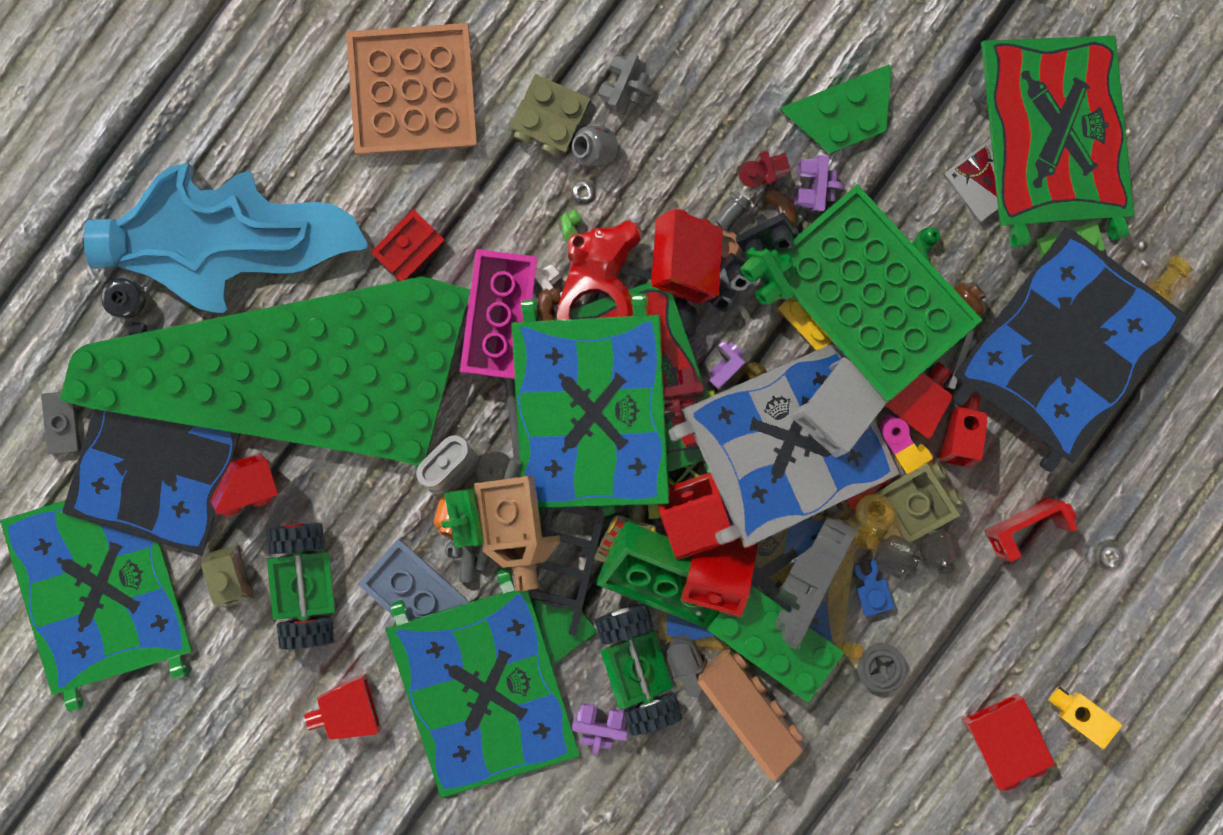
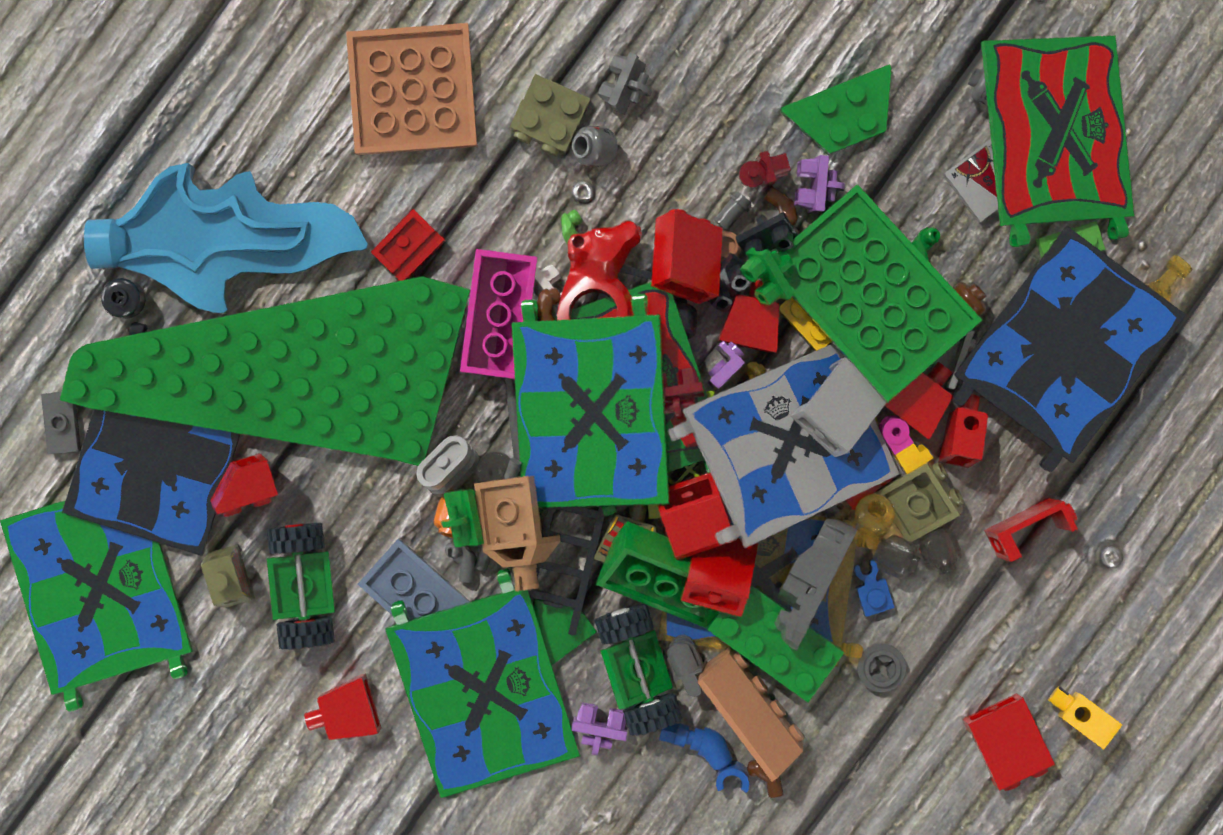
(712, 747): none -> blue piece
(751, 323): none -> red torso
(774, 788): none -> reddish brown arm

